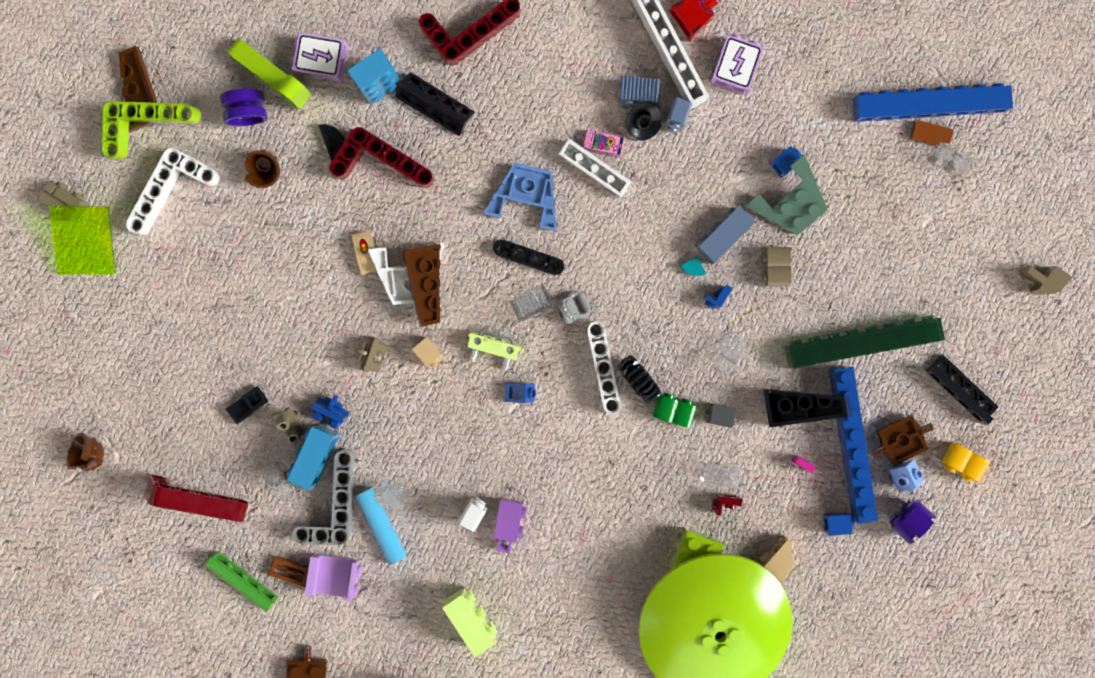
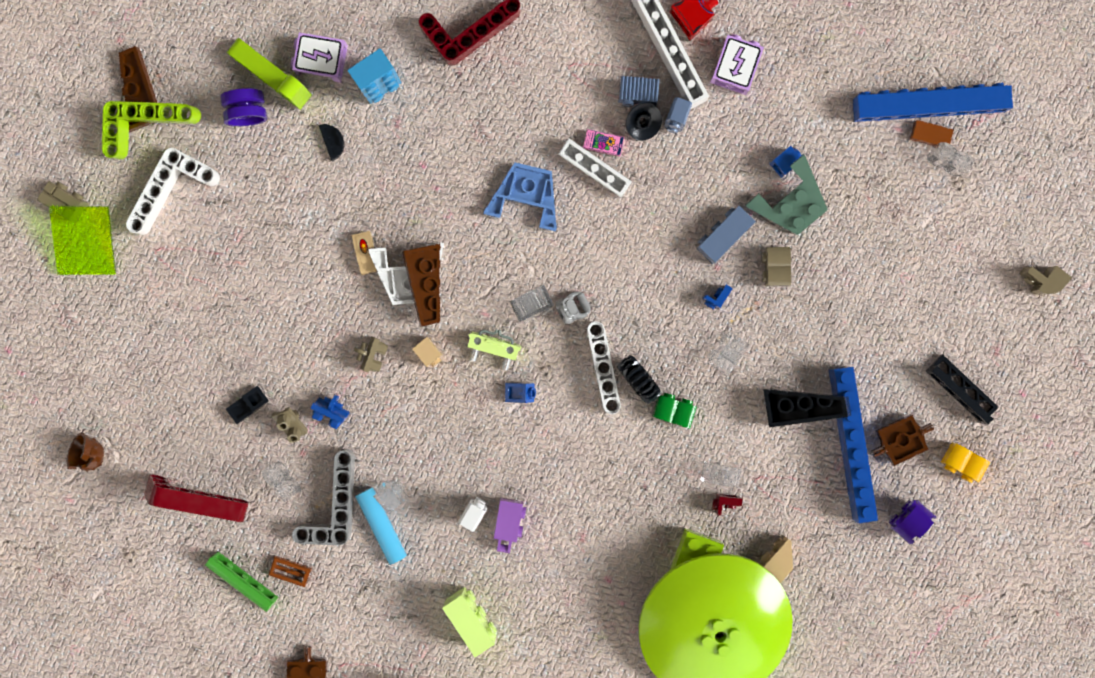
(262, 169): reddish brown helmet -> none
(312, 456): dark azure brick -> none
(333, 576): lavender panel -> none
(382, 155): dark red beam -> none
(431, 104): black fence -> none
(529, 254): black beam -> none
(693, 267): teal tile -> none
(720, 415): dark grey brick -> none
(803, 464): dark pink tile -> none
(838, 523): blue brick -> none
(865, 342): clear green brick -> none
(907, 476): light blue brick -> none

